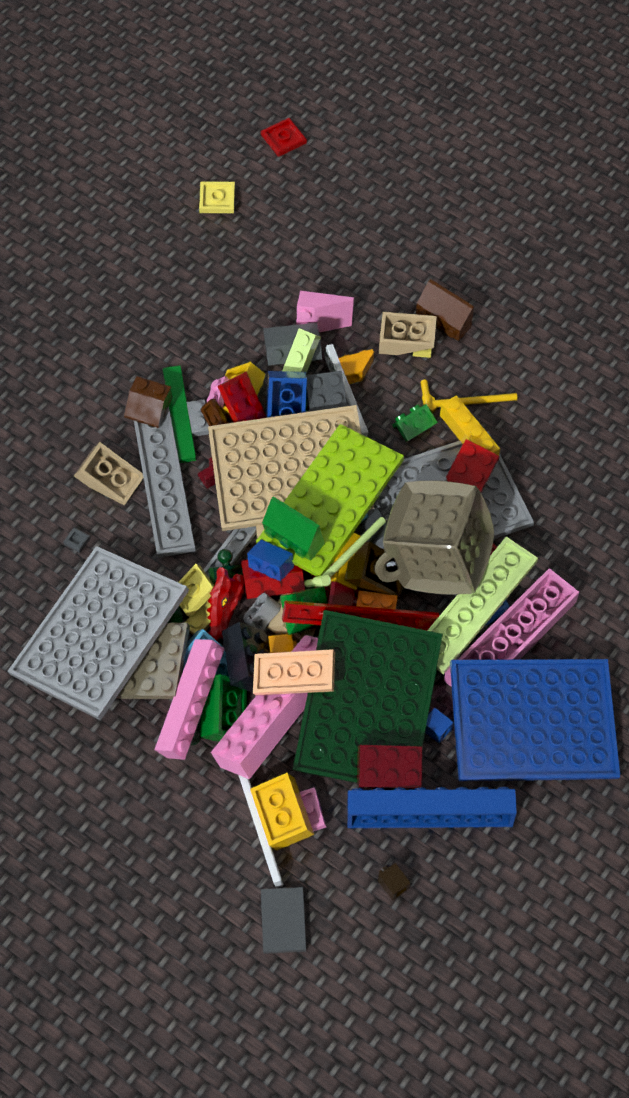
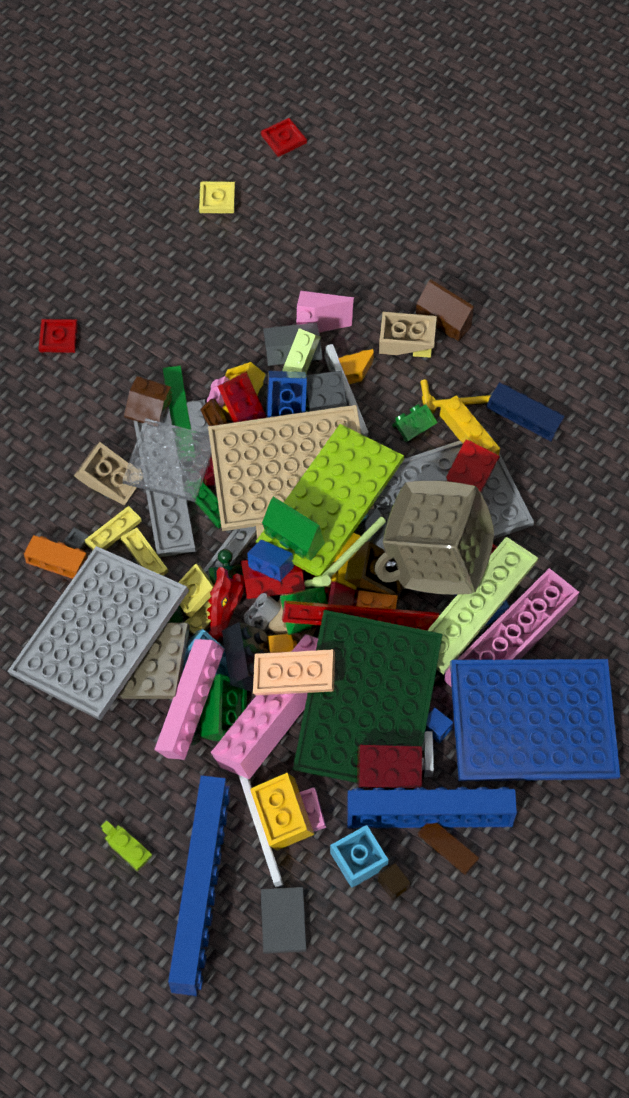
(54, 556): none -> orange brick
(58, 335): none -> red tile
(113, 529): none -> light yellow plate
(126, 845): none -> lime hinge
(143, 552): none -> light yellow plate
(169, 460): none -> clear plate
(198, 886): none -> blue brick
(209, 504): none -> green tile
(358, 856): none -> medium azure brick
(427, 761): none -> white plate
(448, 847): none -> reddish brown tile
(525, 411): none -> dark blue brick

